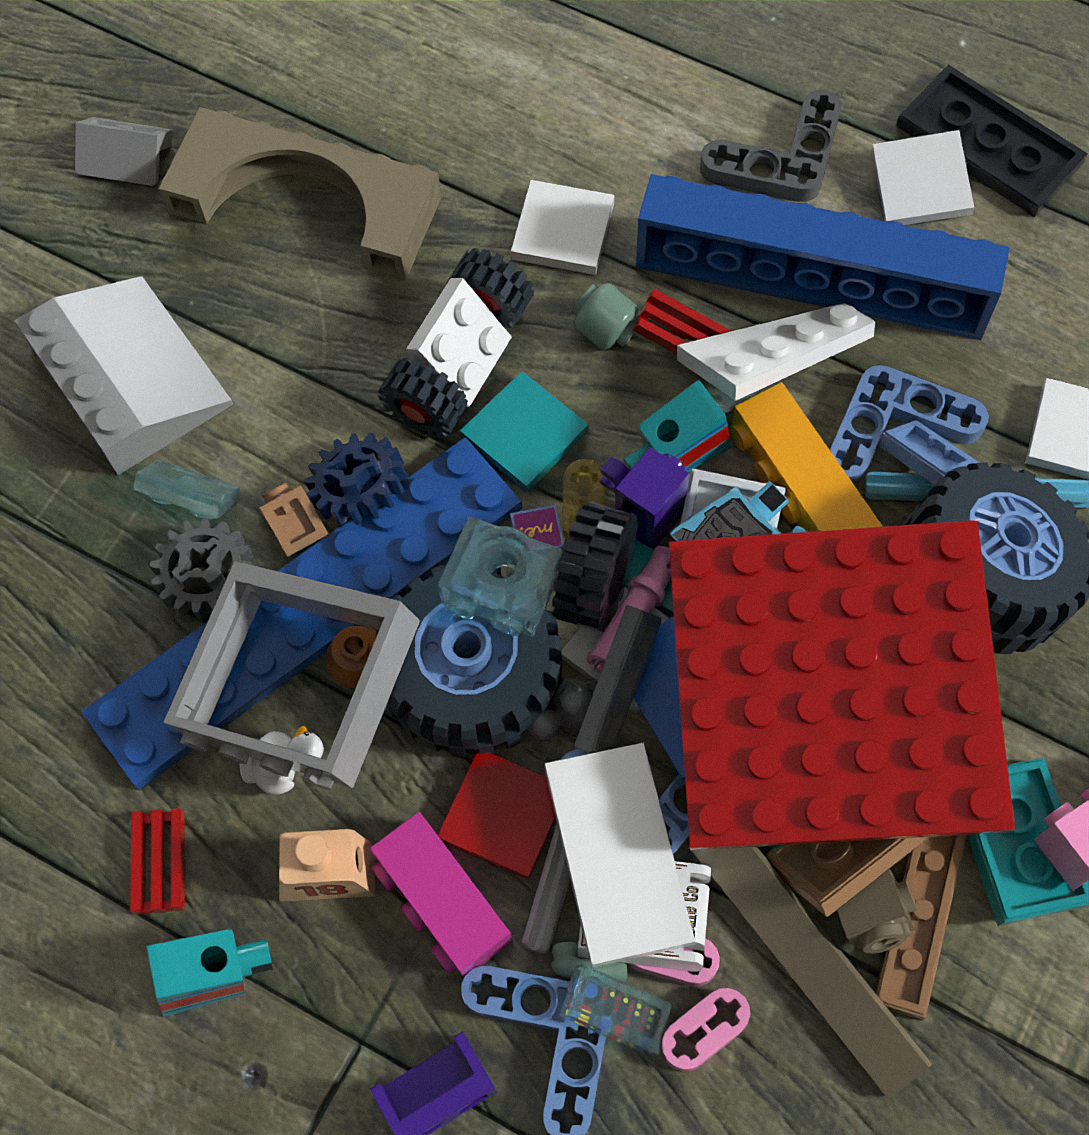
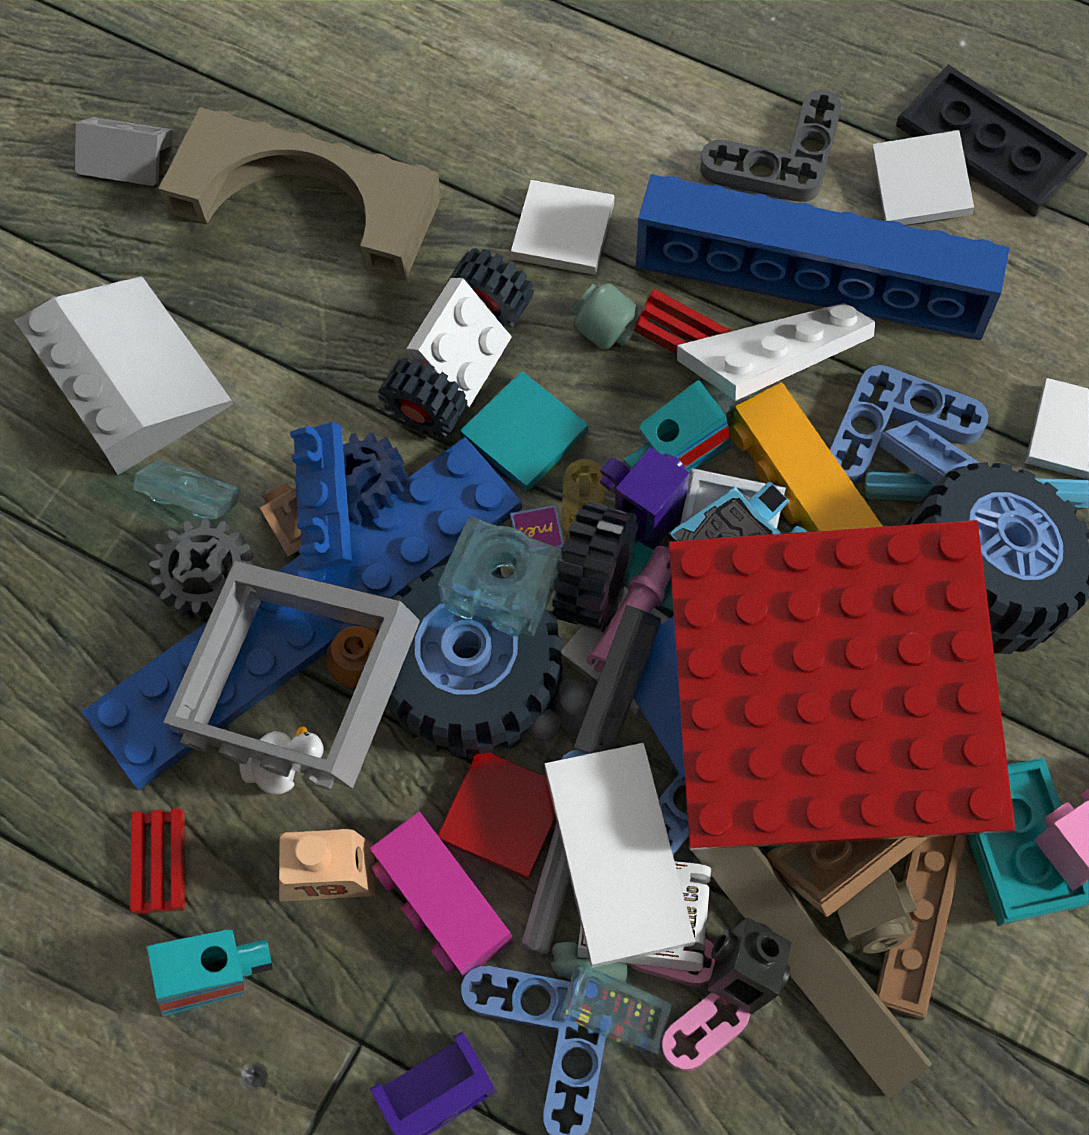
(321, 496): none -> blue plate
(749, 965): none -> pearl dark grey brick

